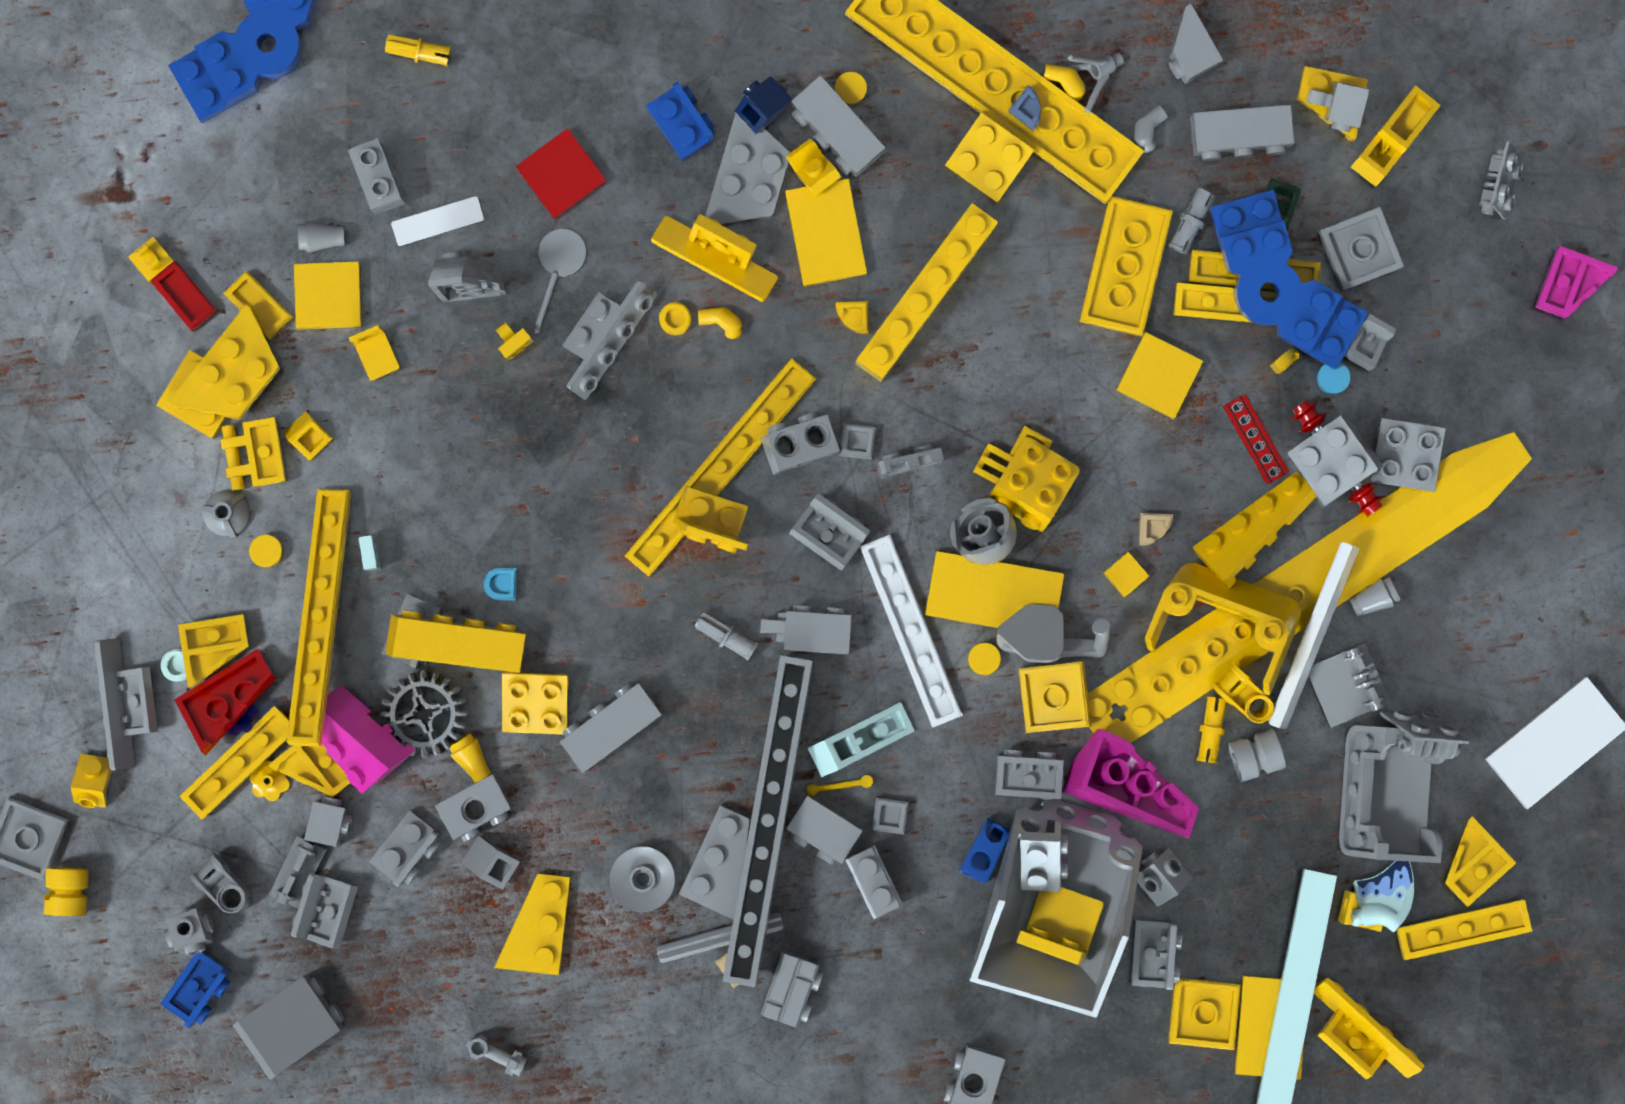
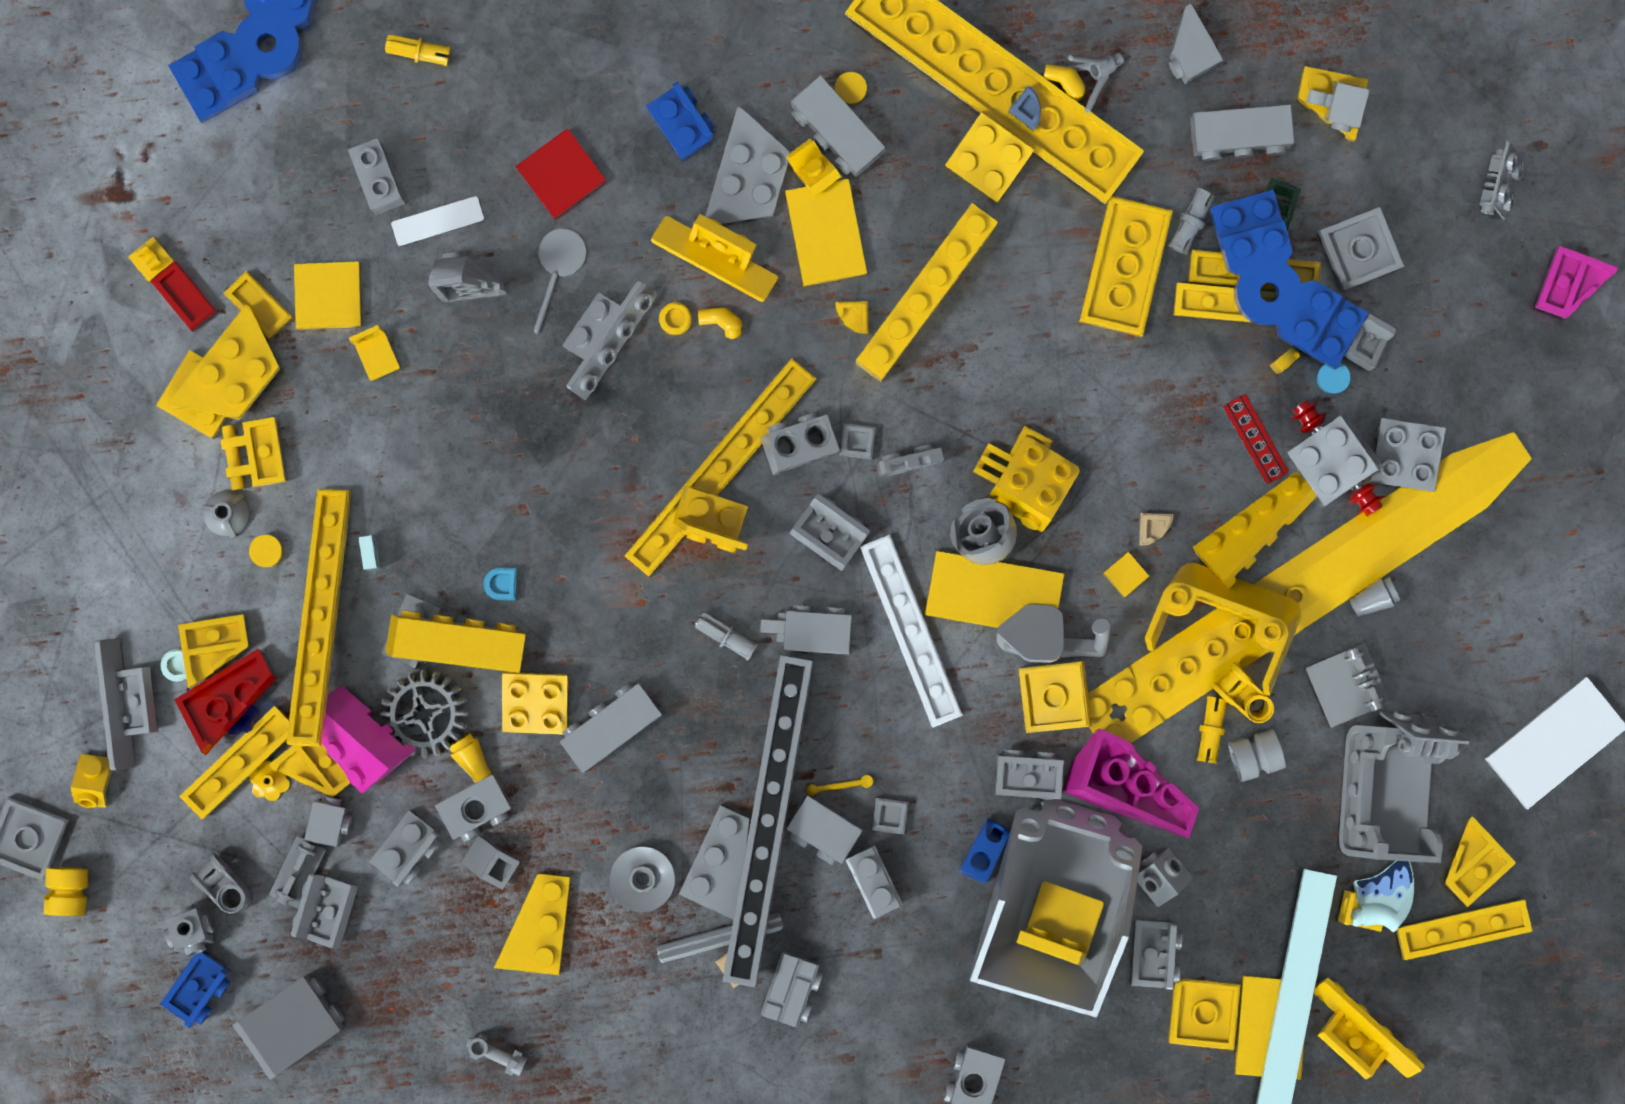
(307, 436): yellow slope -> none
(319, 236): light grey cone -> none
(514, 342): yellow tile -> none
(762, 104): dark blue brick -> none
(860, 739): light aqua slope -> none
(984, 658): yellow tile -> none
(1042, 860): light grey bracket -> none
(1145, 128): light grey arm -> none
(1159, 375): yellow tile -> none
(1313, 635): white tile -> none
(1395, 136): yellow slope -> none

